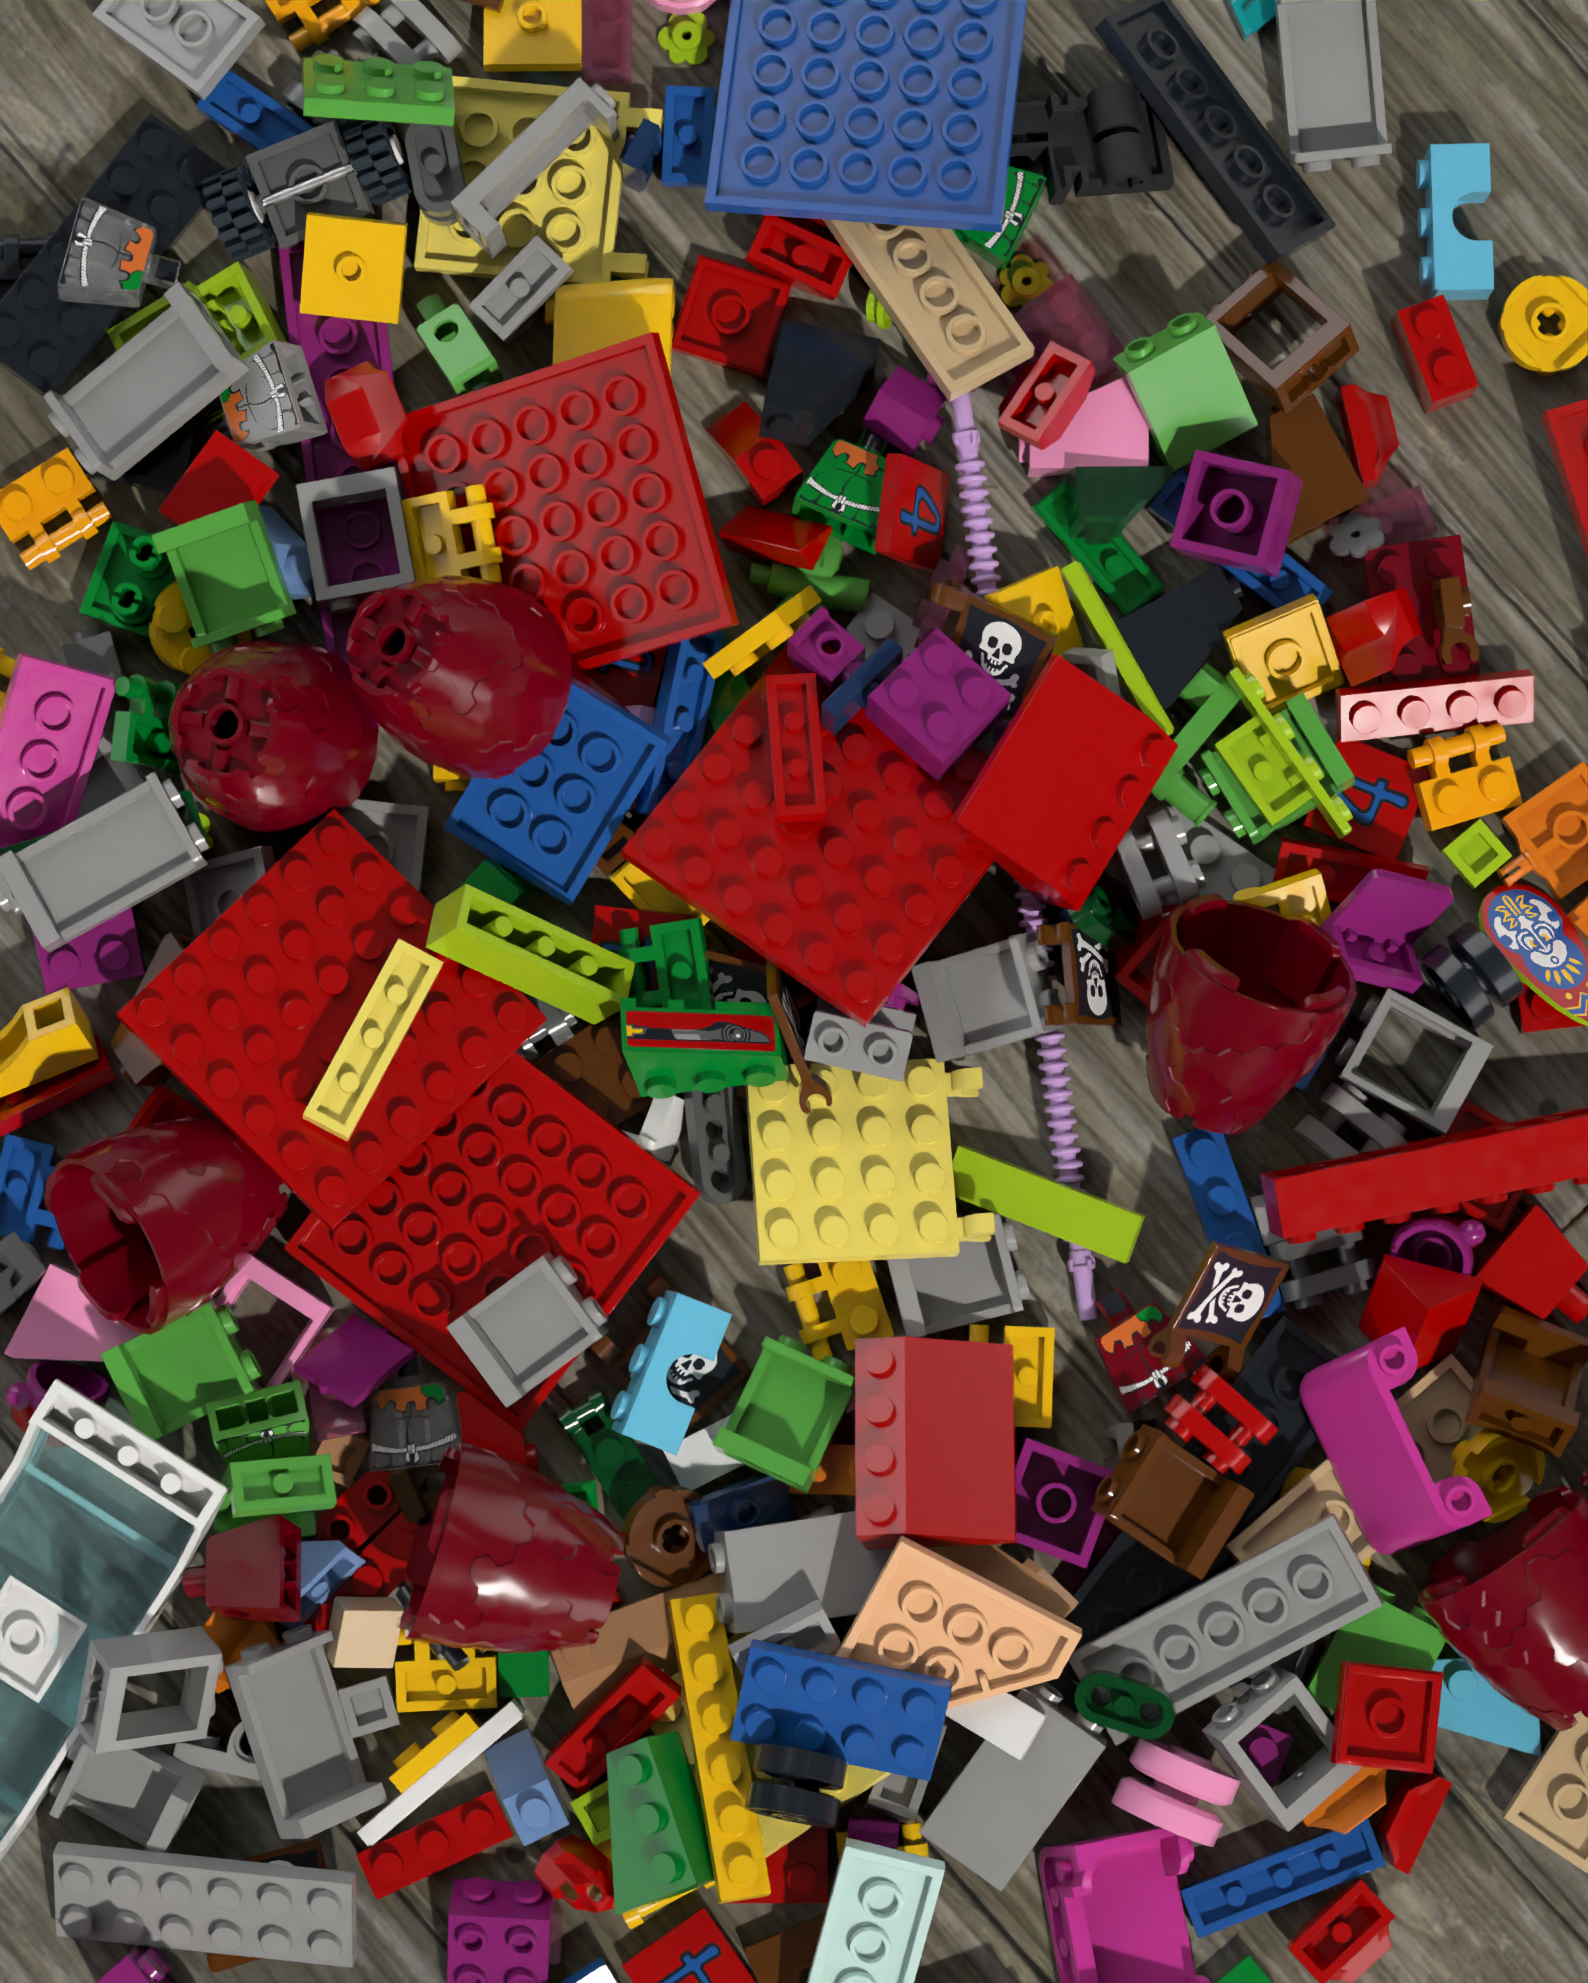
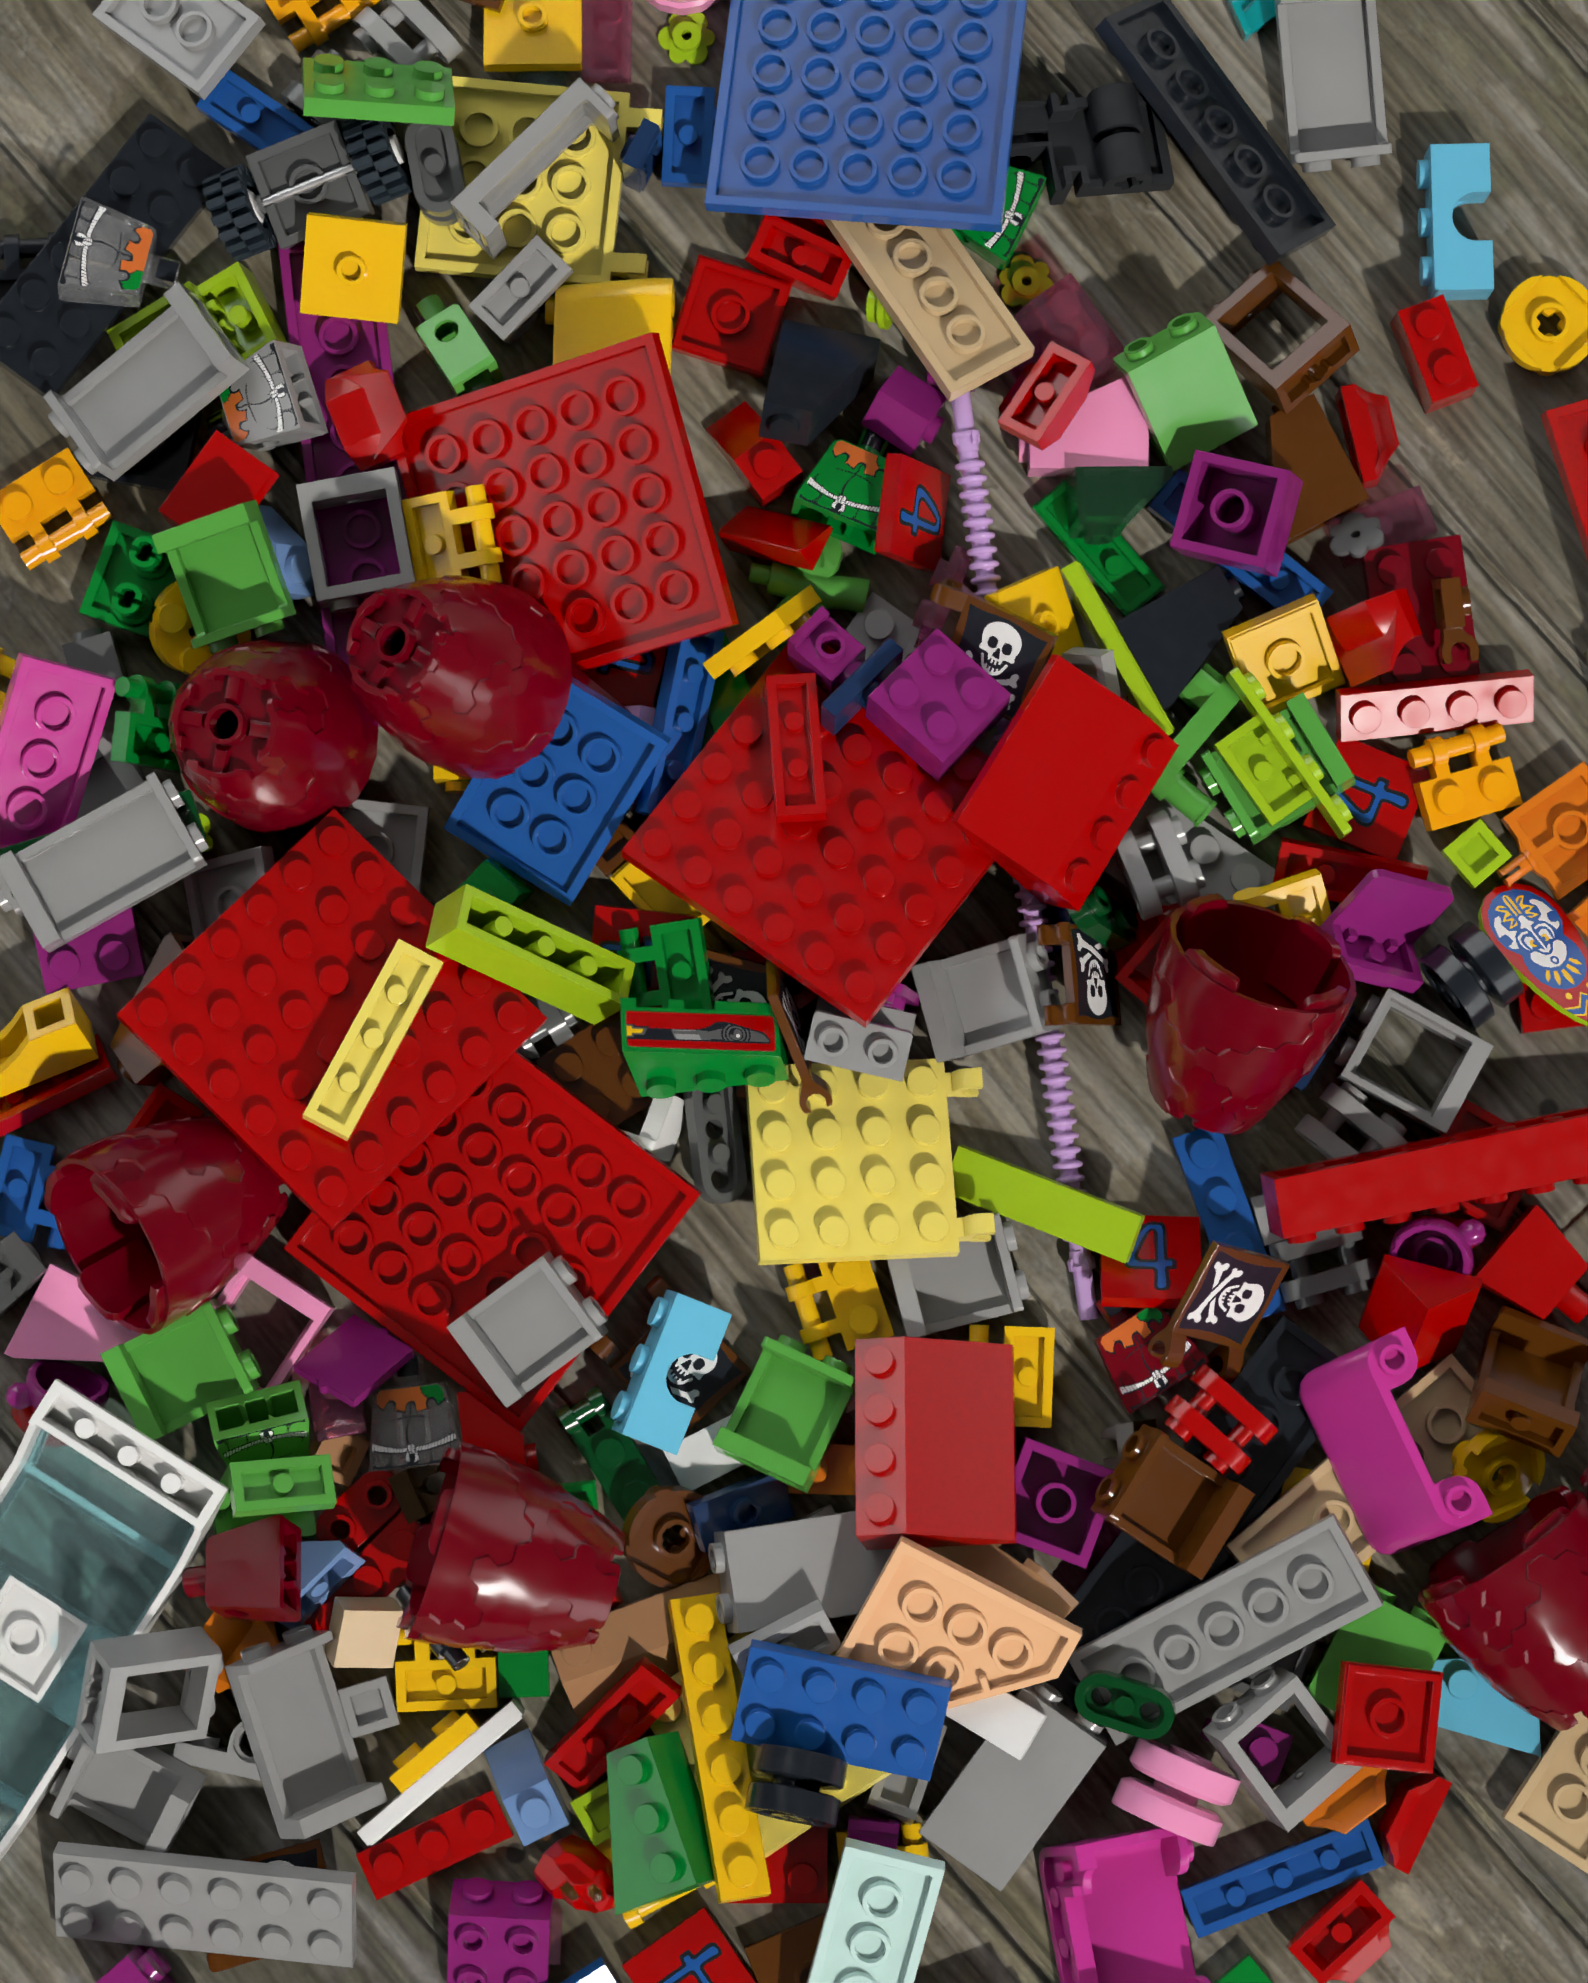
(1159, 1266): none -> red tile

